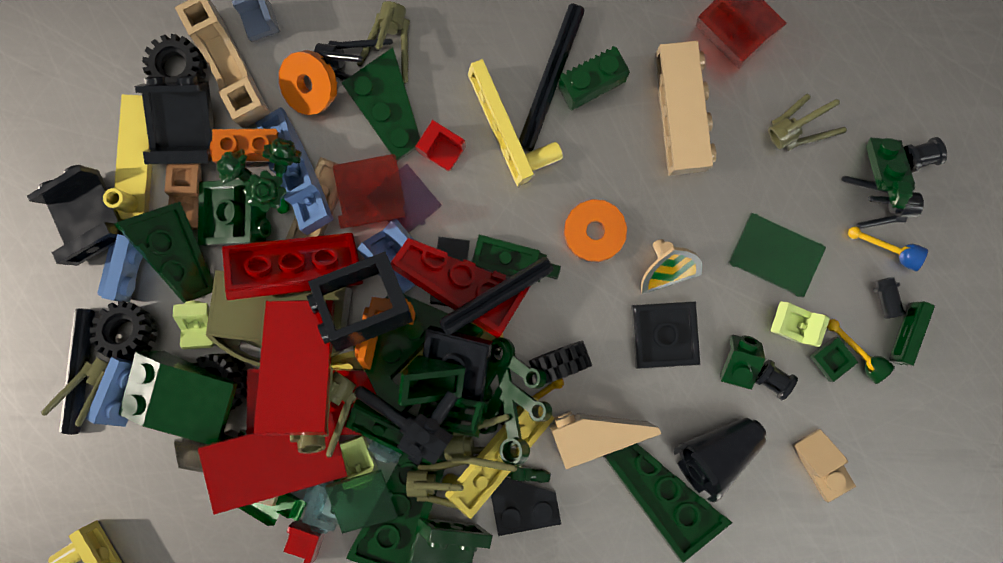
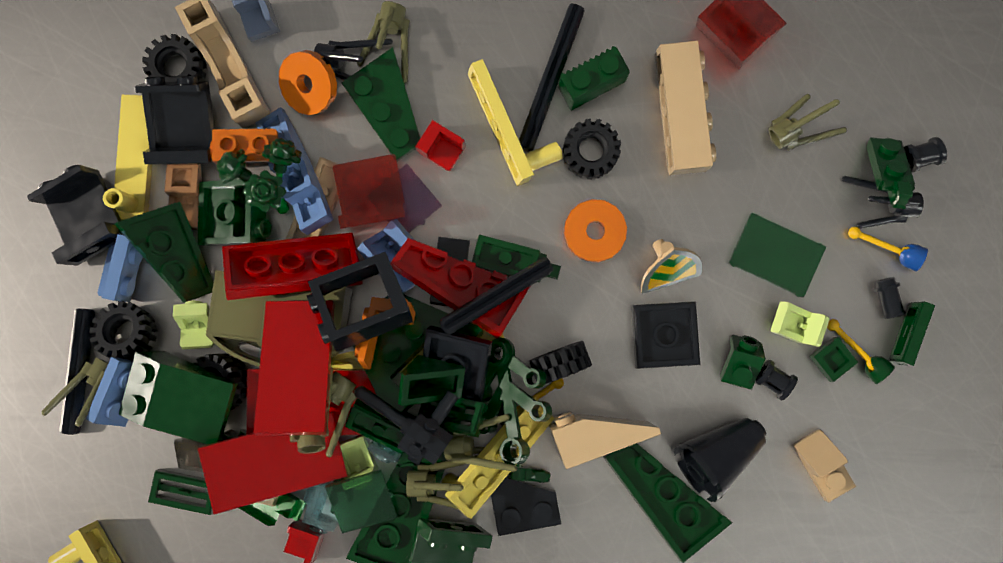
(177, 503): none -> dark green tile
(595, 130): none -> black tyre

